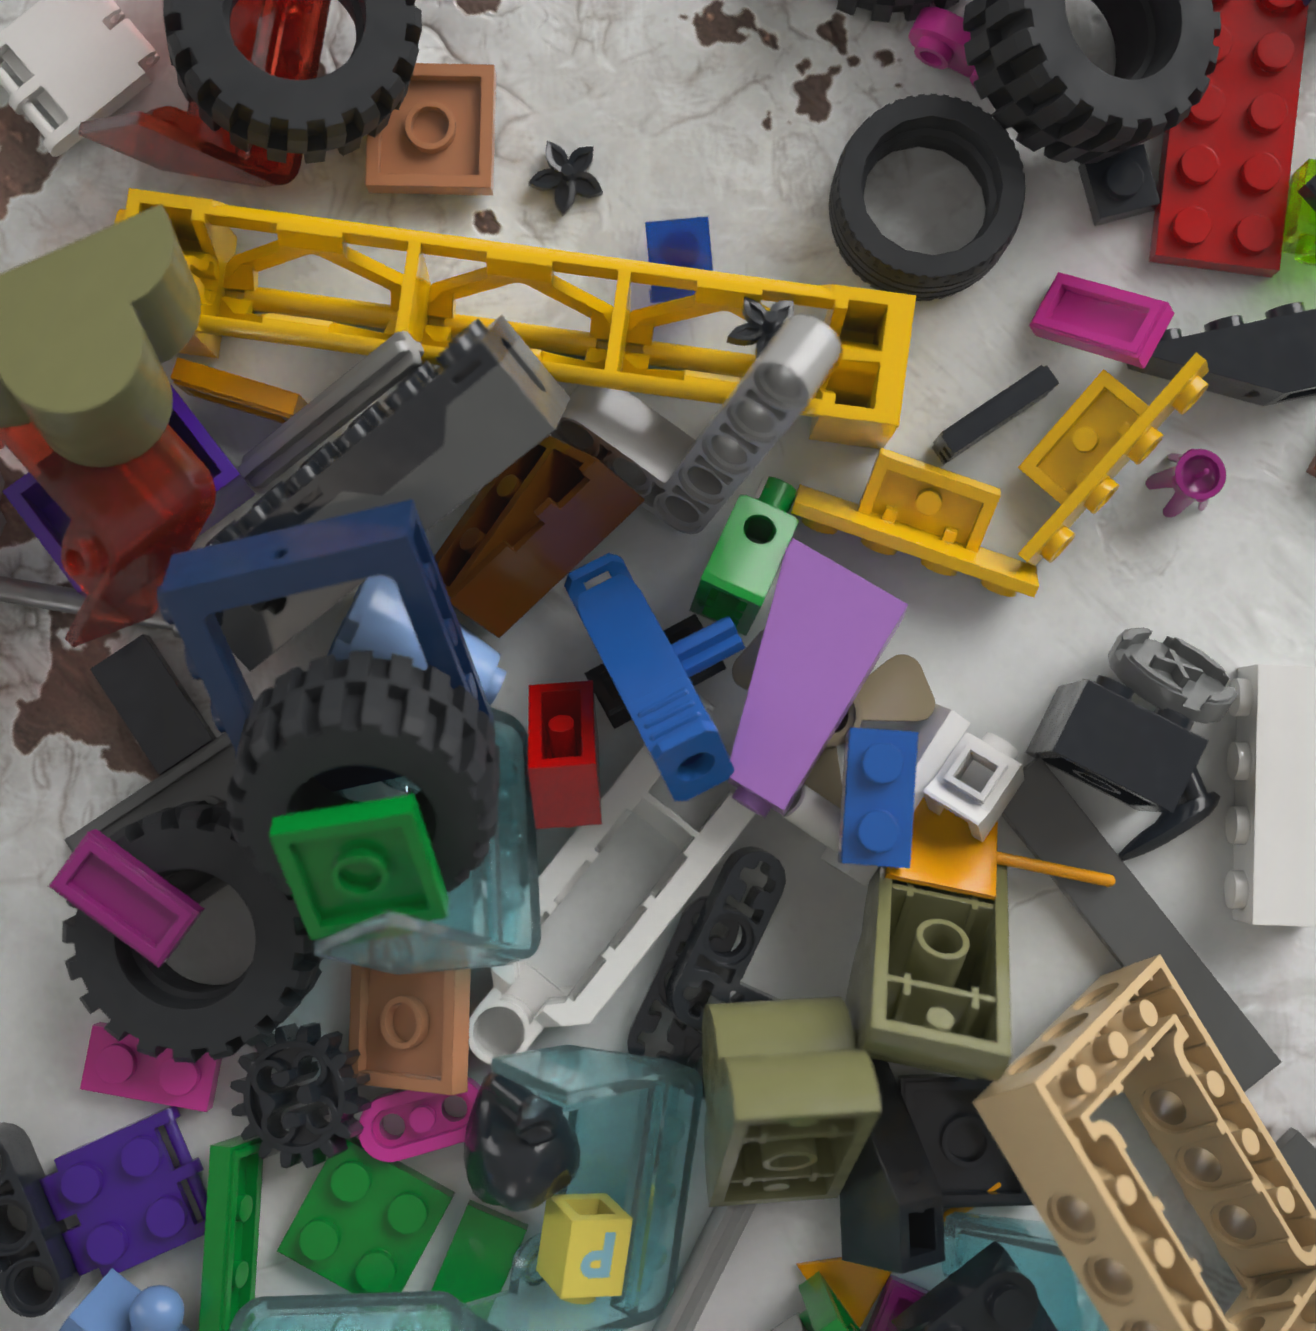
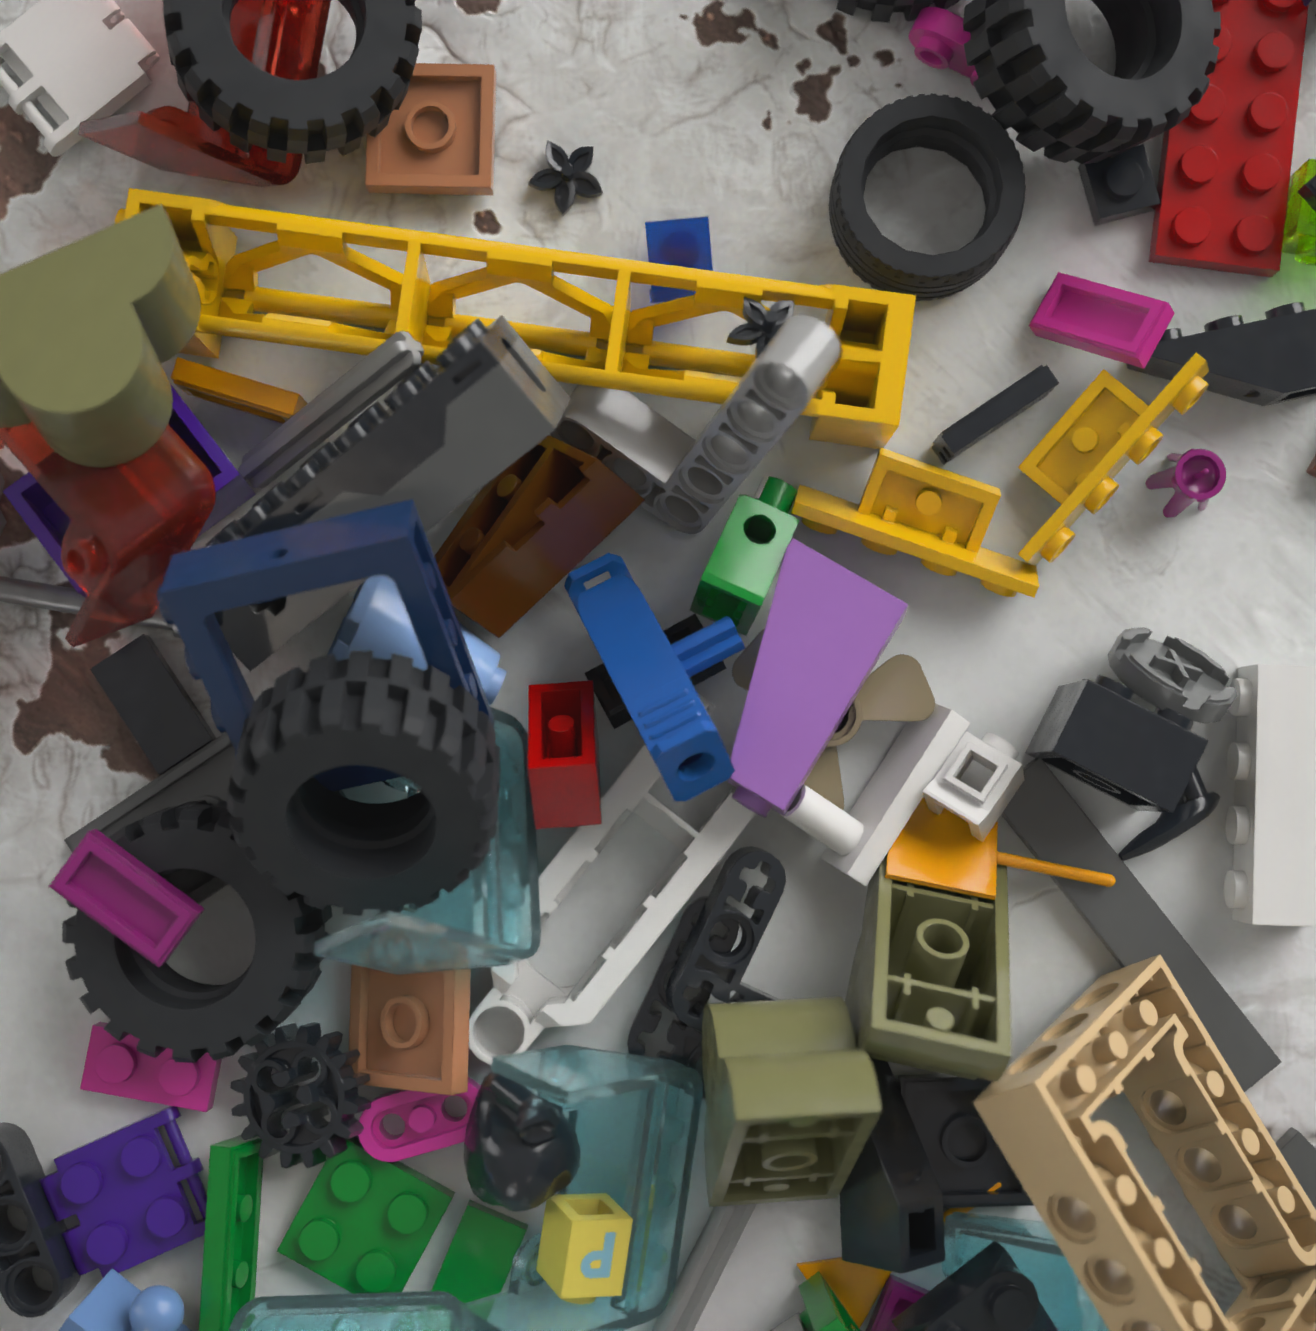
(359, 864): green plate -> none
(878, 797): blue brick -> none

